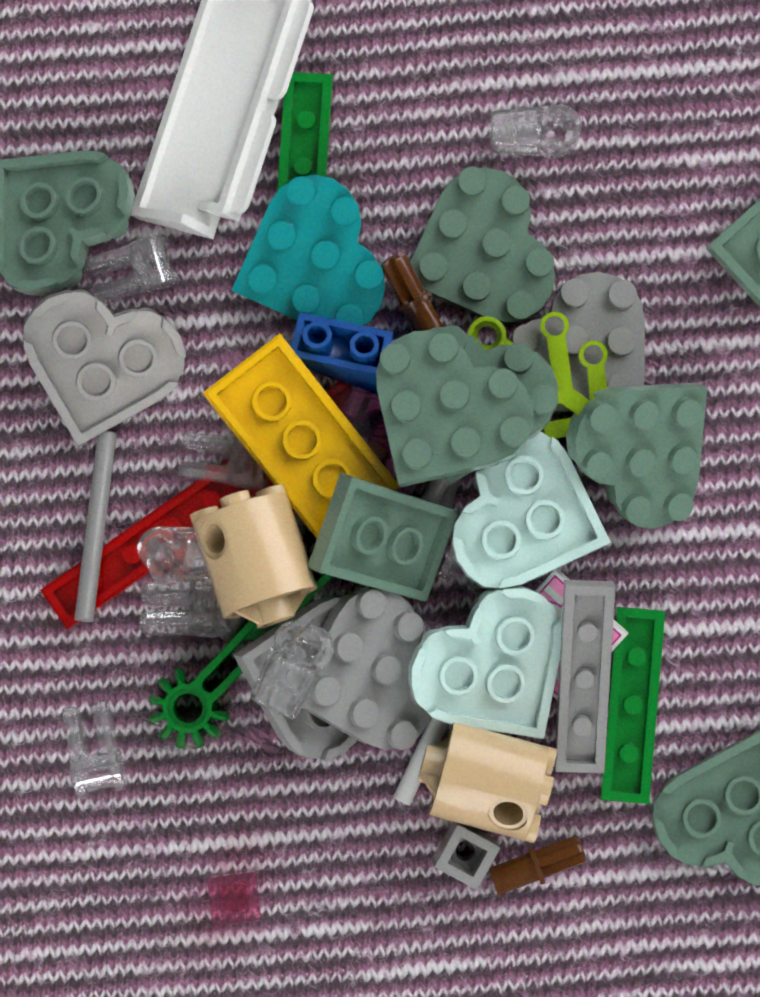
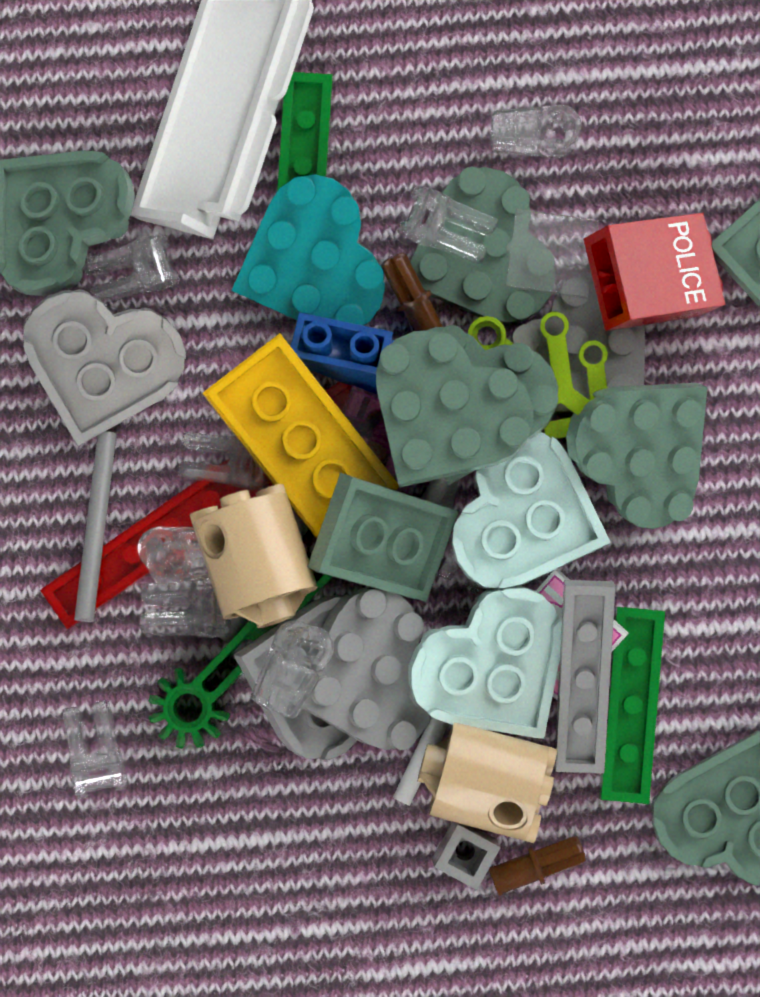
(234, 898): clear pink plate -> none
(434, 232): none -> clear piece
(550, 253): none -> clear piece
(654, 271): none -> brick

